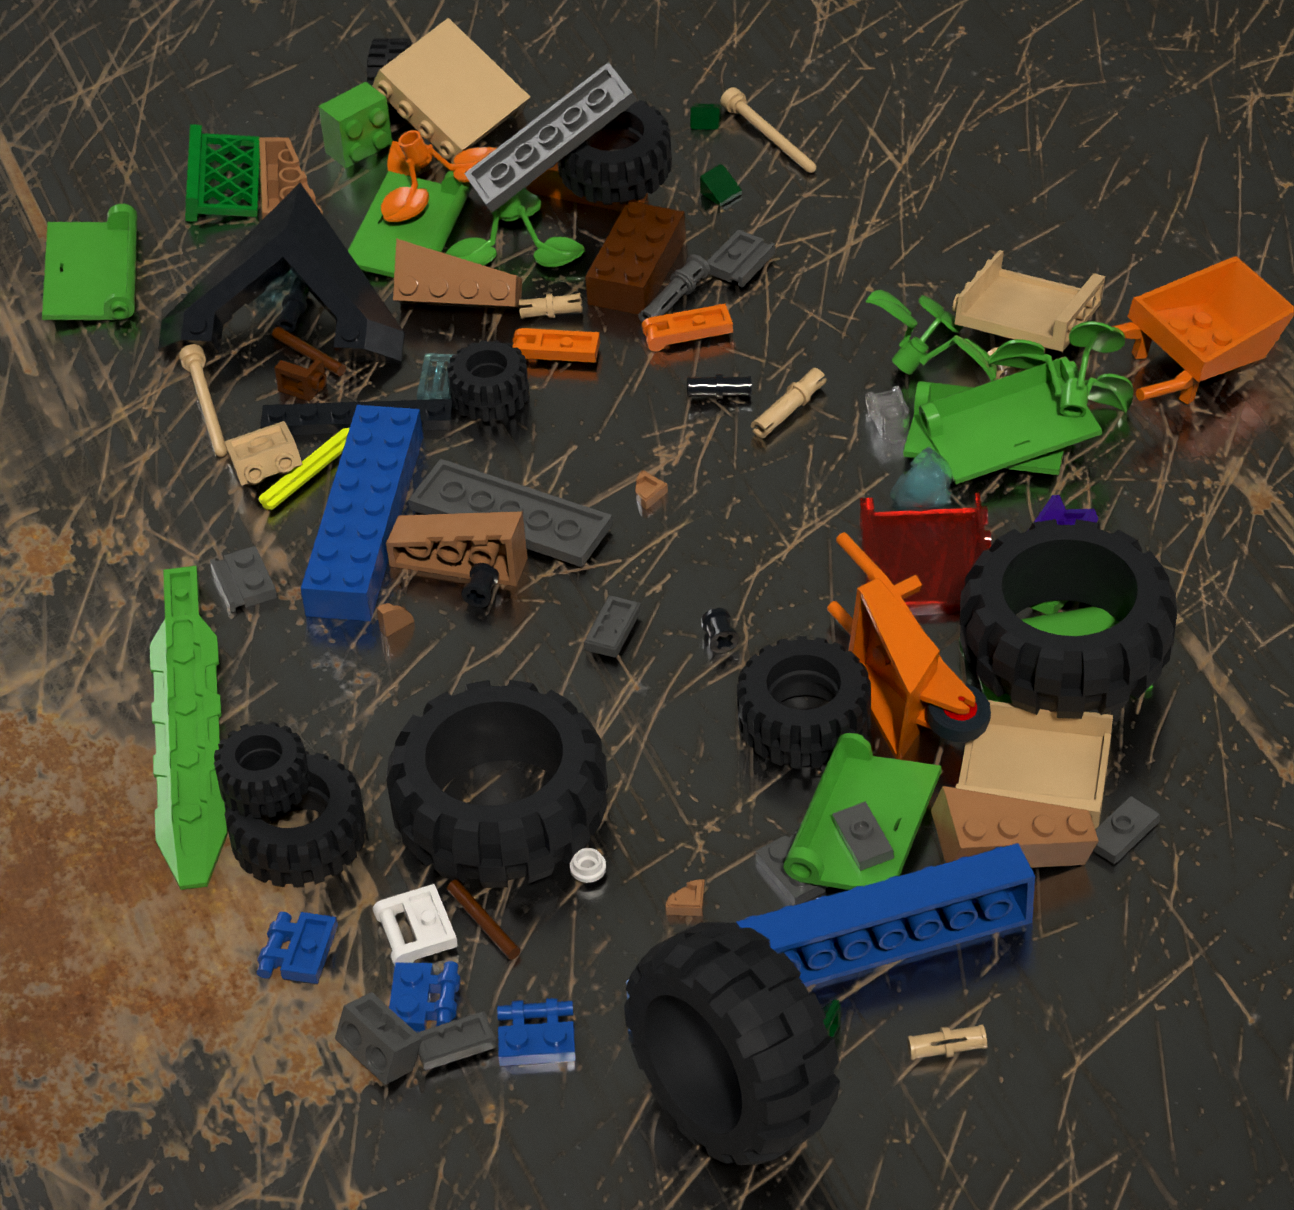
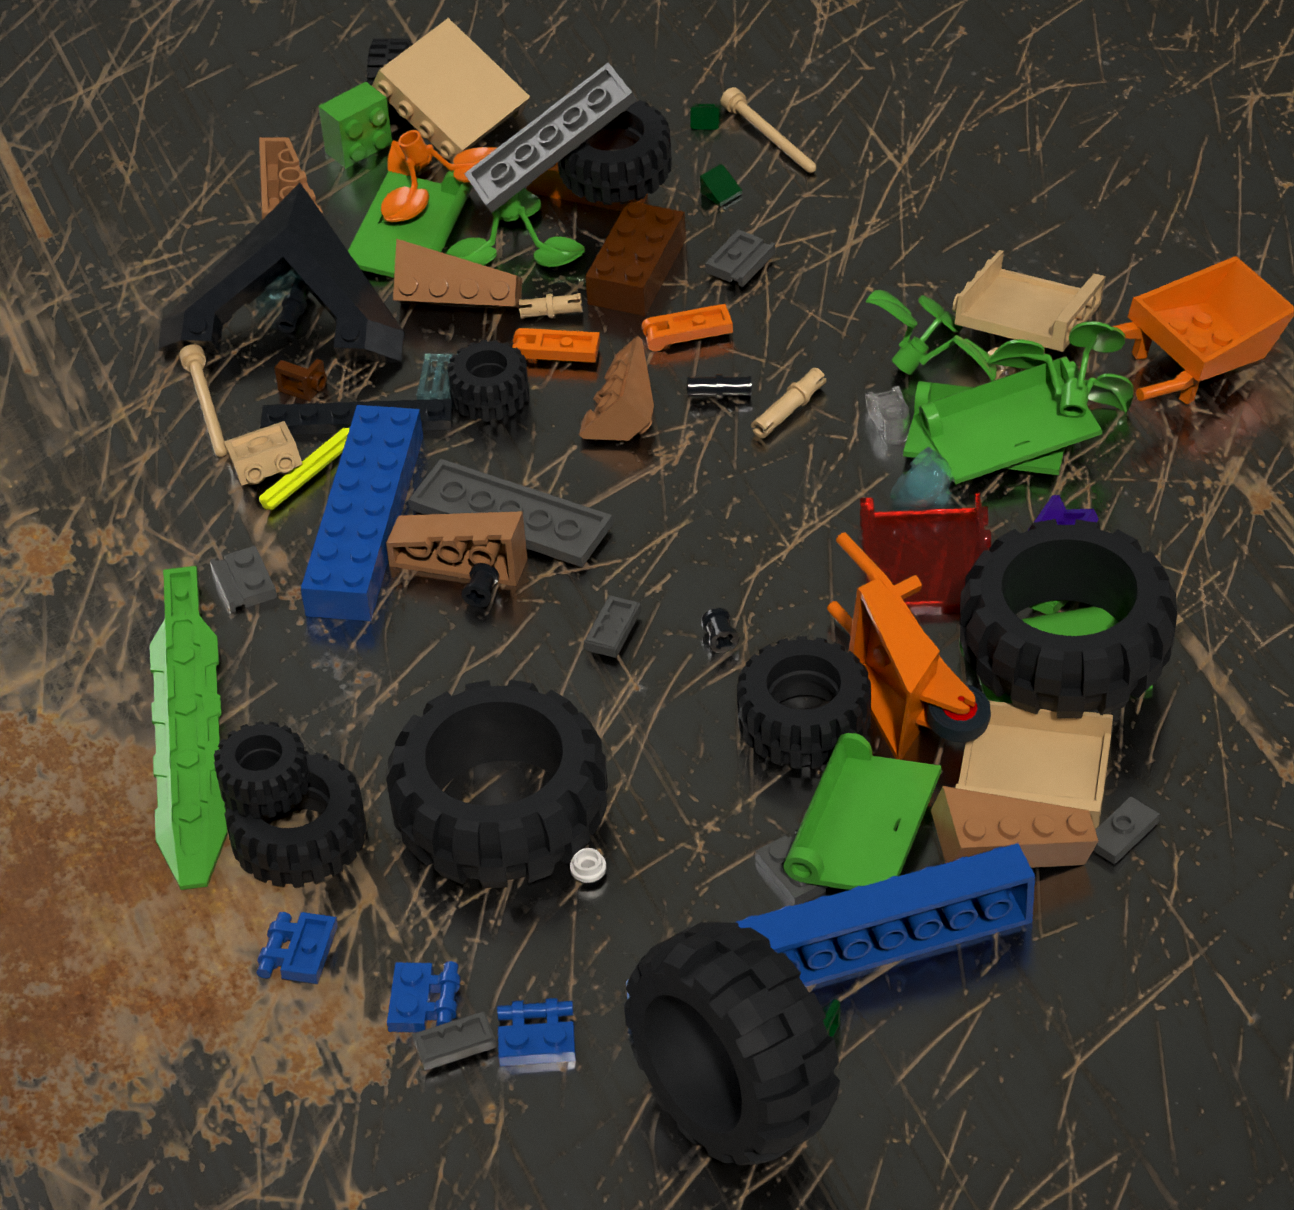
(96, 268): bright green door -> none
(200, 191): green fence -> none
(308, 350): reddish brown bar -> none
(378, 1038): dark grey brick -> none
(393, 618): medium nougat tile -> none
(427, 921): white plate -> none
(483, 919): reddish brown bar -> none
(624, 400): none -> medium nougat wedge
(649, 489): medium nougat tile -> none
(681, 283): dark grey pin -> none
(687, 900): medium nougat tile -> none
(863, 836): dark grey plate -> none
(973, 1038): tan pin -> none

